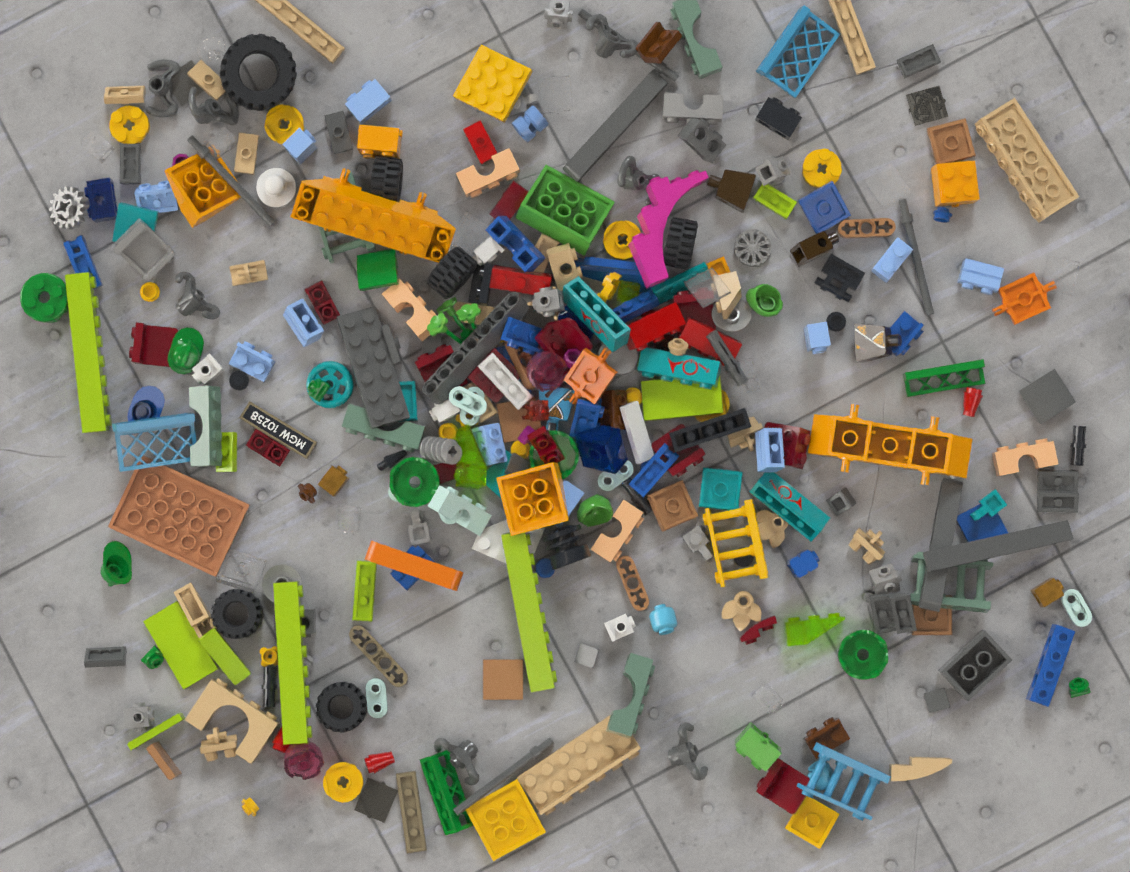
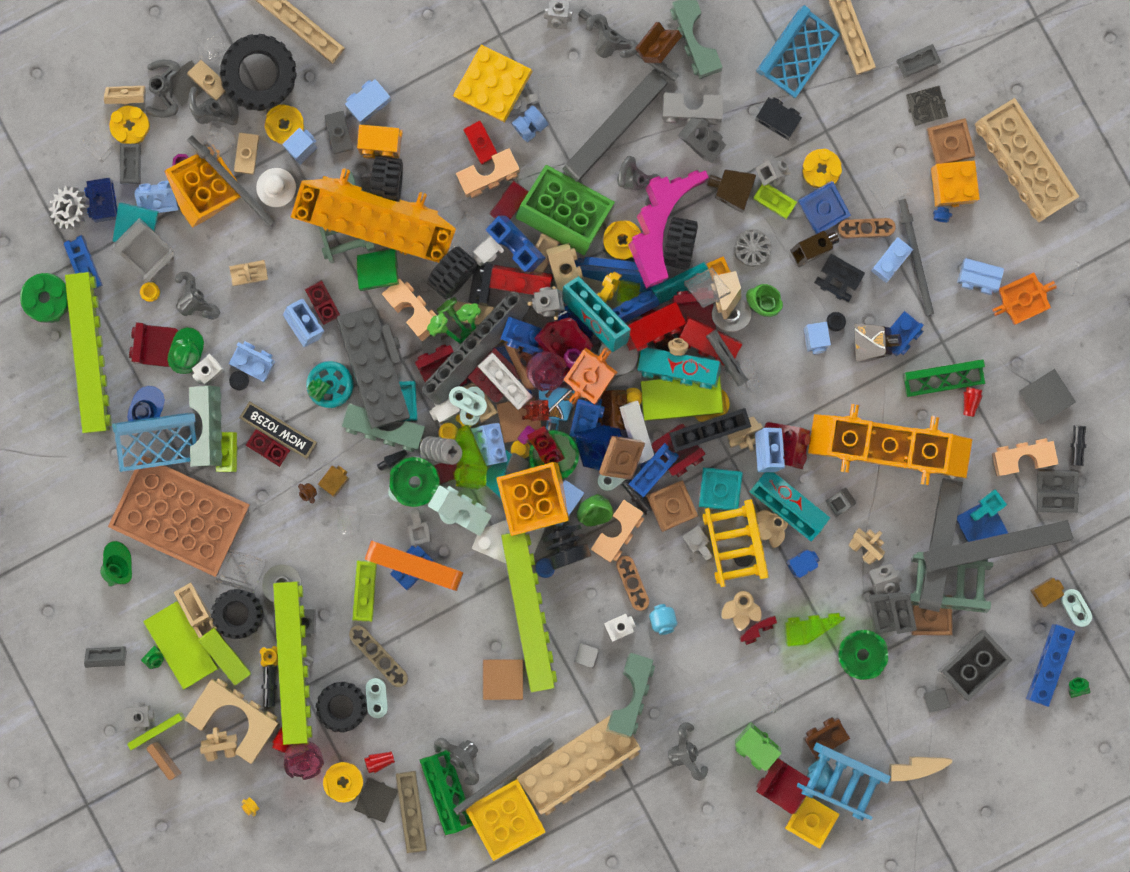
(622, 457): none -> medium nougat tile

